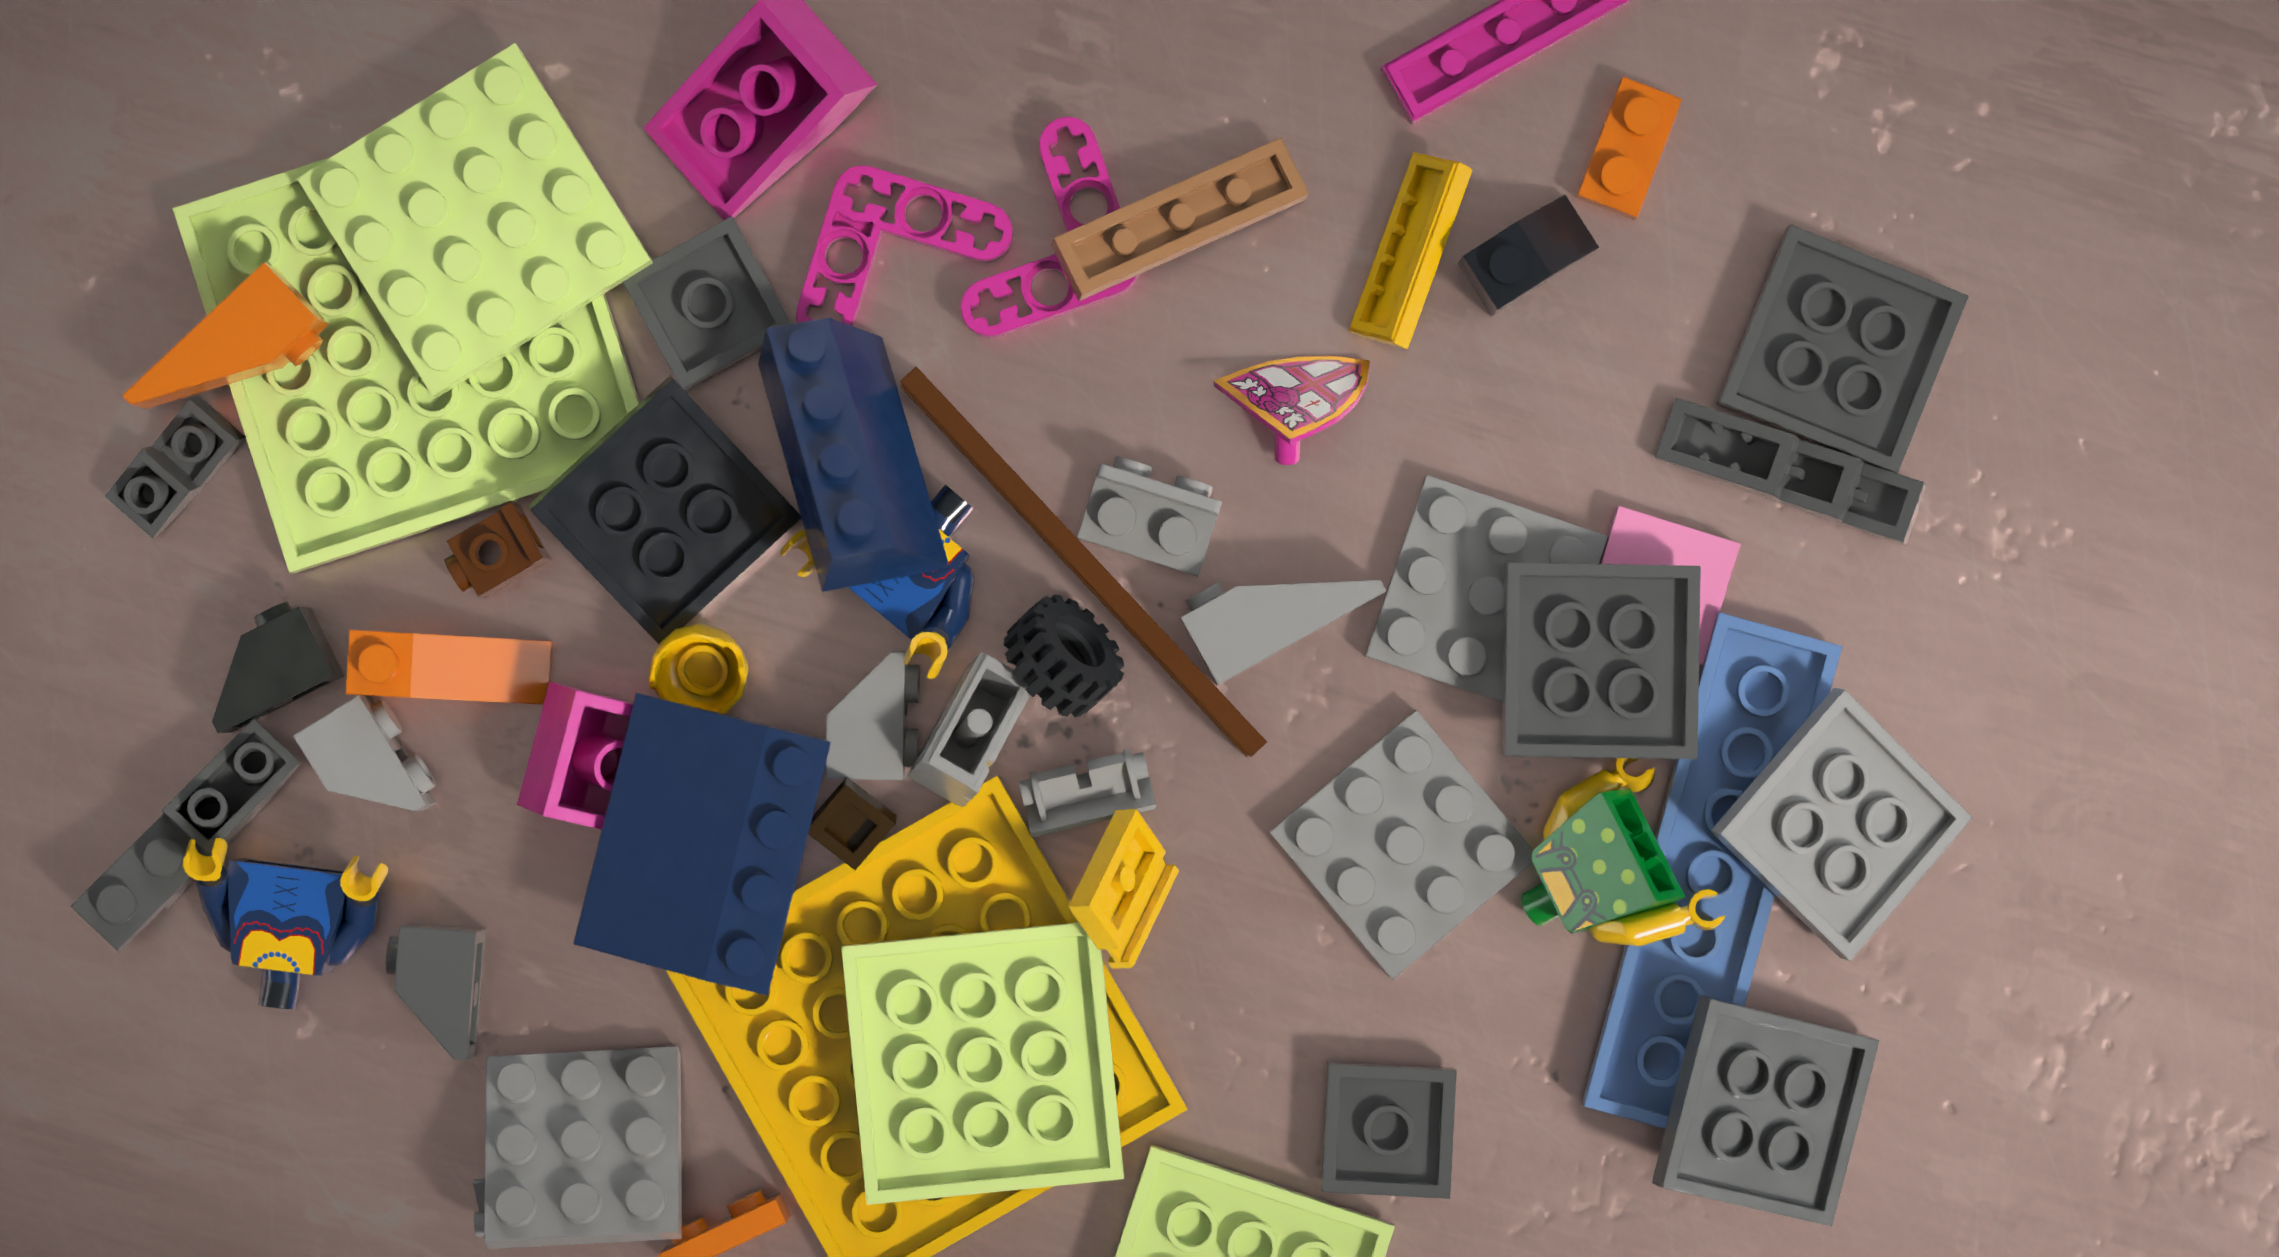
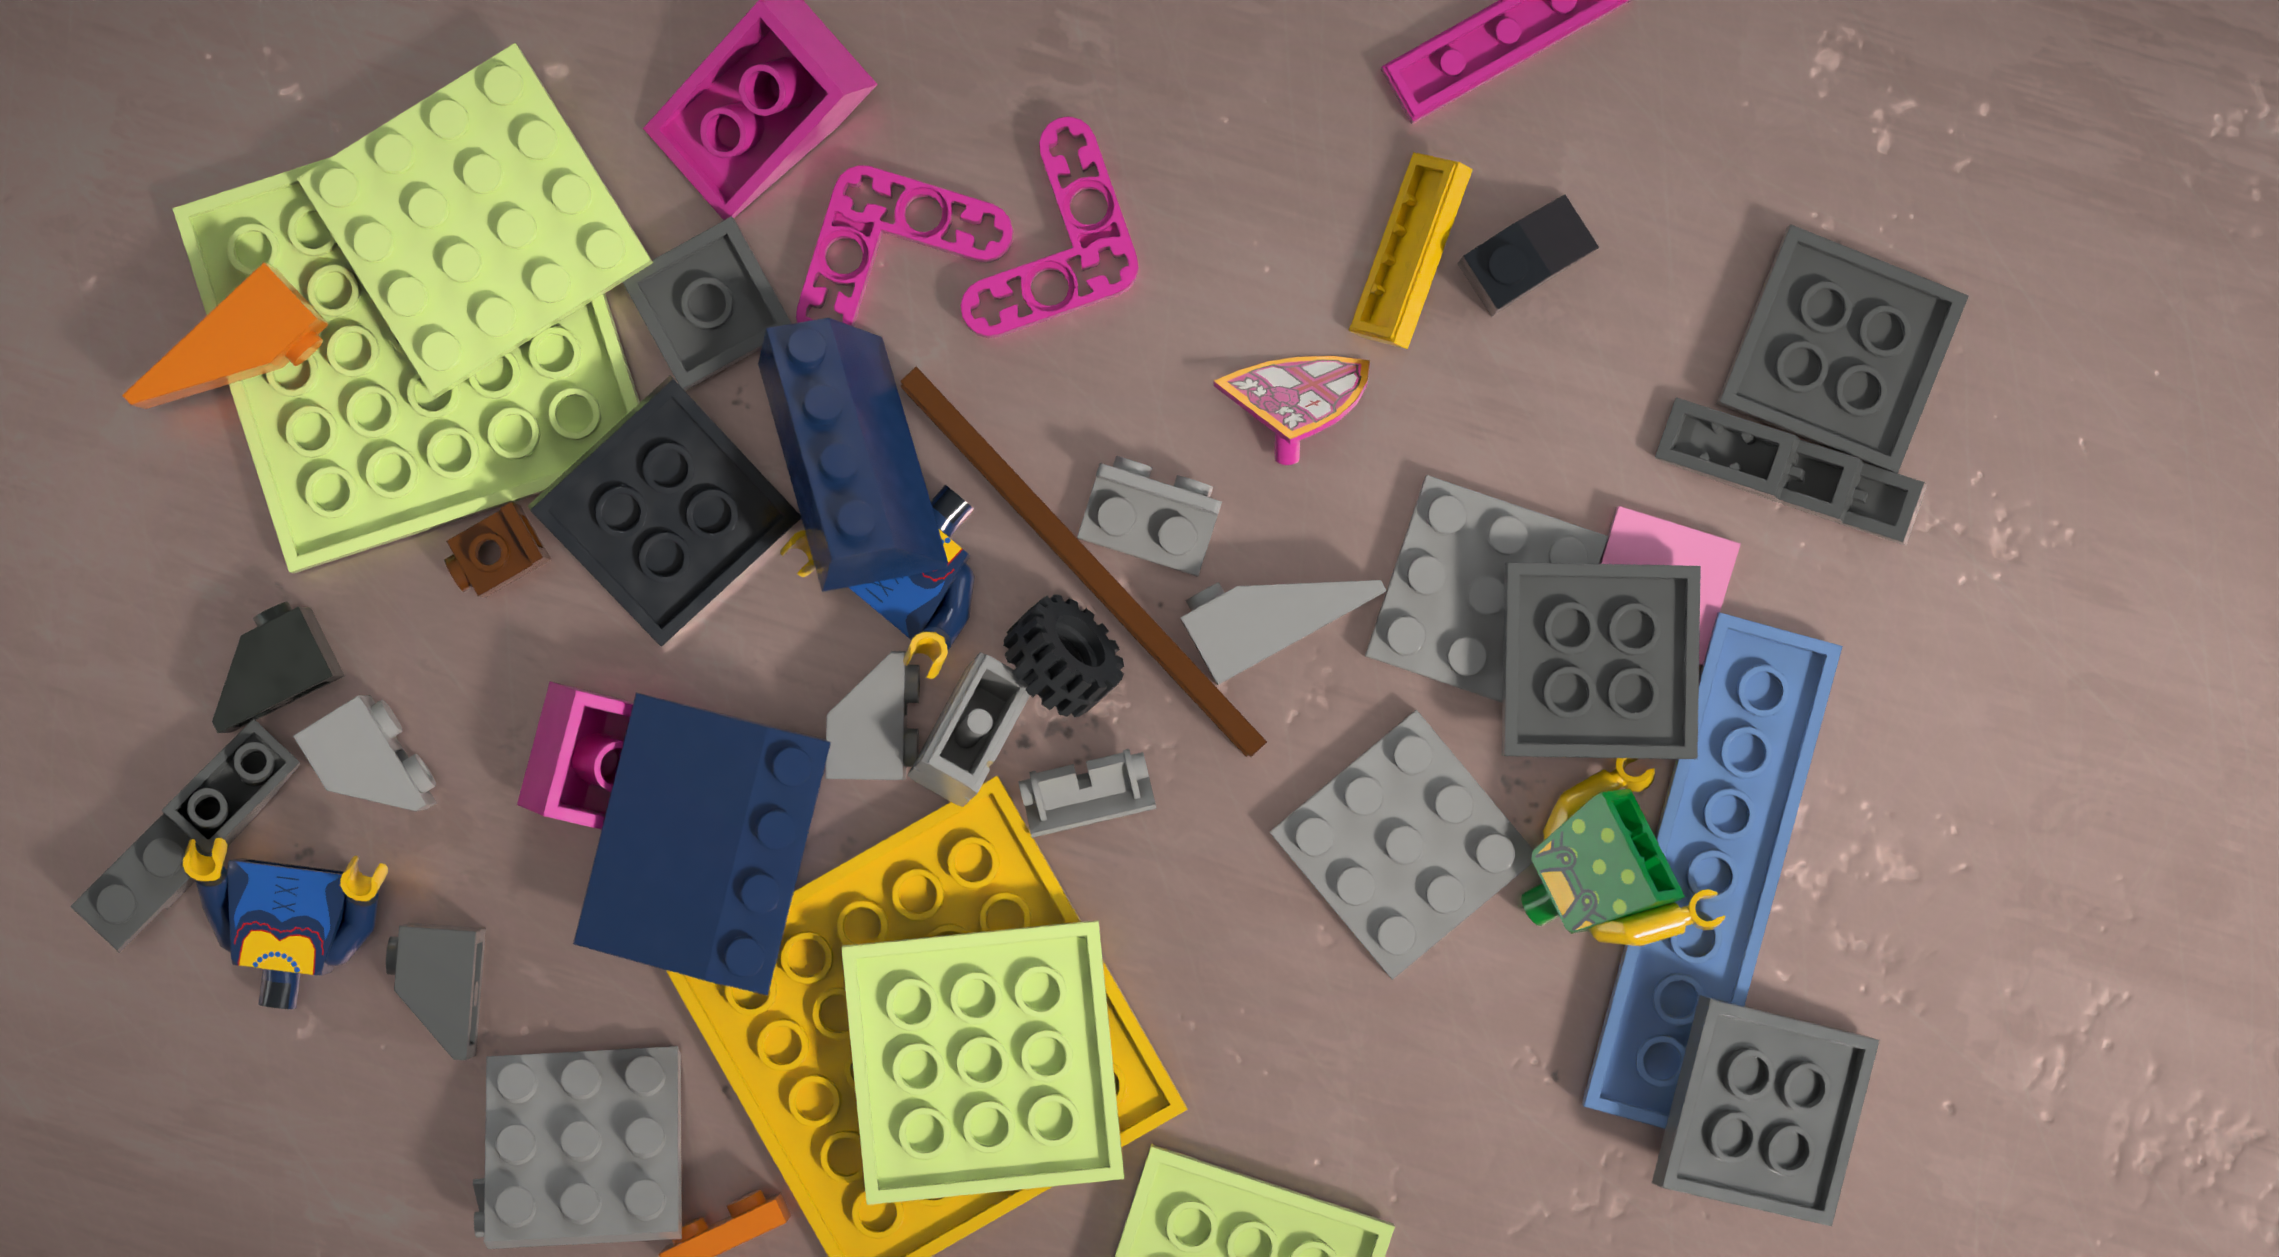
(175, 467): dark grey slope -> none
(448, 667): orange slope -> none
(699, 668): yellow hair -> none
(851, 823): dark brown plate -> none
(1123, 888): yellow plate -> none
(1179, 219): medium nougat plate -> none
(1388, 1130): dark grey plate -> none
(1628, 148): orange plate -> none
(1842, 824): light grey plate -> none

